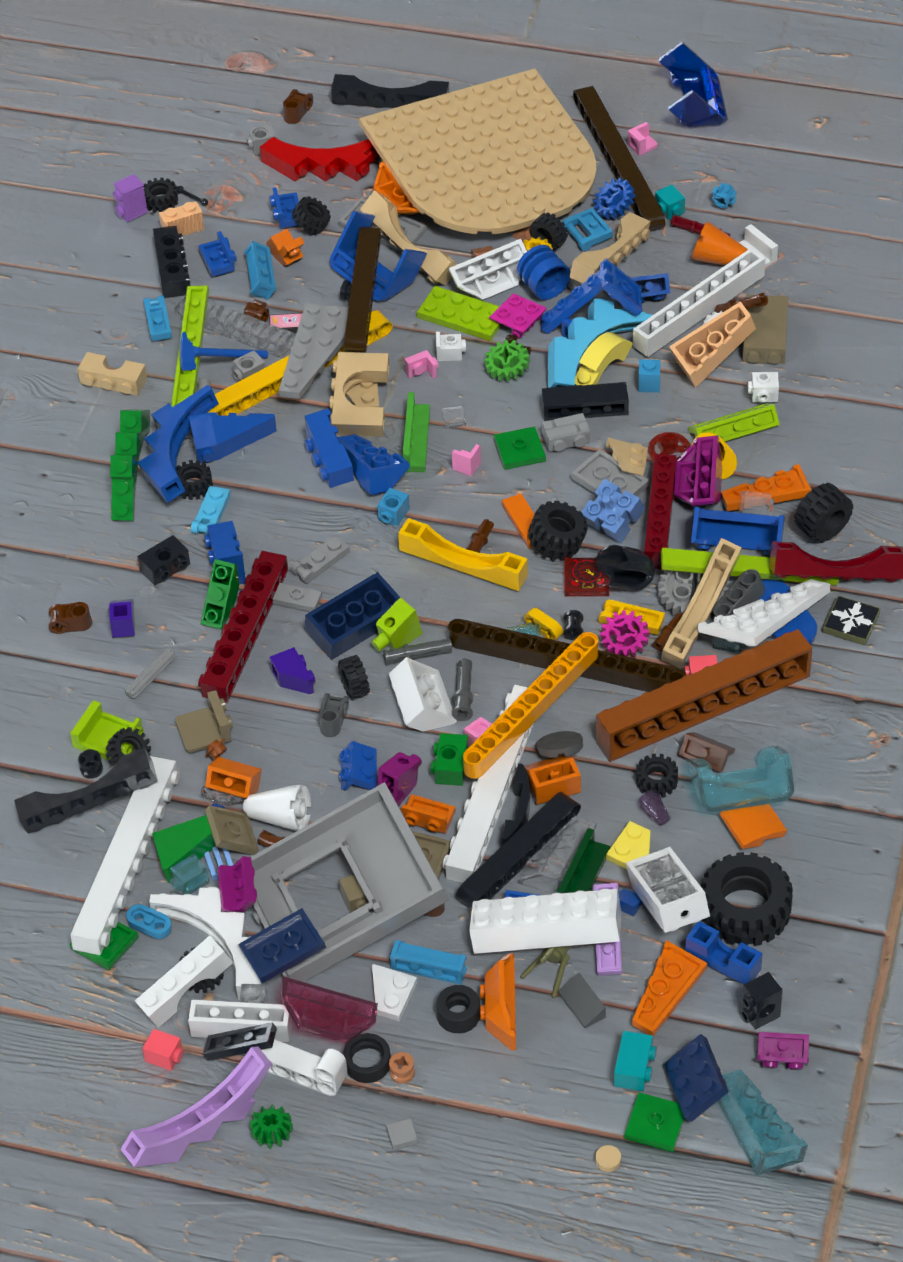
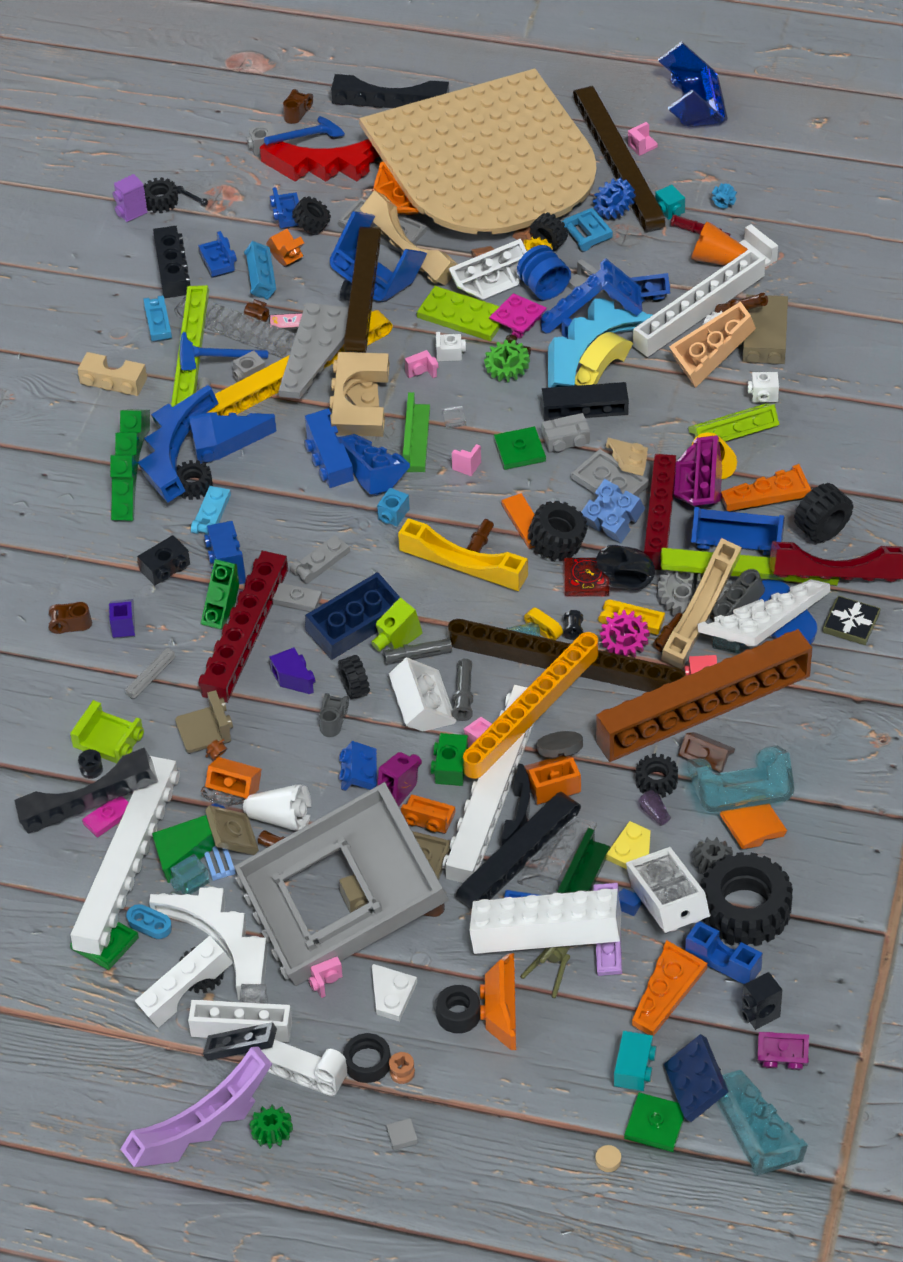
(106, 816): none -> dark pink plate
(125, 736): black tyre -> none
(163, 1049): coral brick -> none
(186, 217): light nougat brick -> none
(237, 885): magenta bracket -> none
(282, 945): dark blue plate -> none
(323, 973): none -> bright pink bracket
(325, 126): none -> blue piece
(327, 1011): clear pink wedge -> none
(428, 962): dark azure container -> none
(583, 1001): dark grey slope -> none
(630, 234): tan arch -> none
(649, 375): dark azure brick -> none
(669, 442): clear red piece -> none
(709, 852): none -> dark grey gear
(756, 503): clear brick -> none

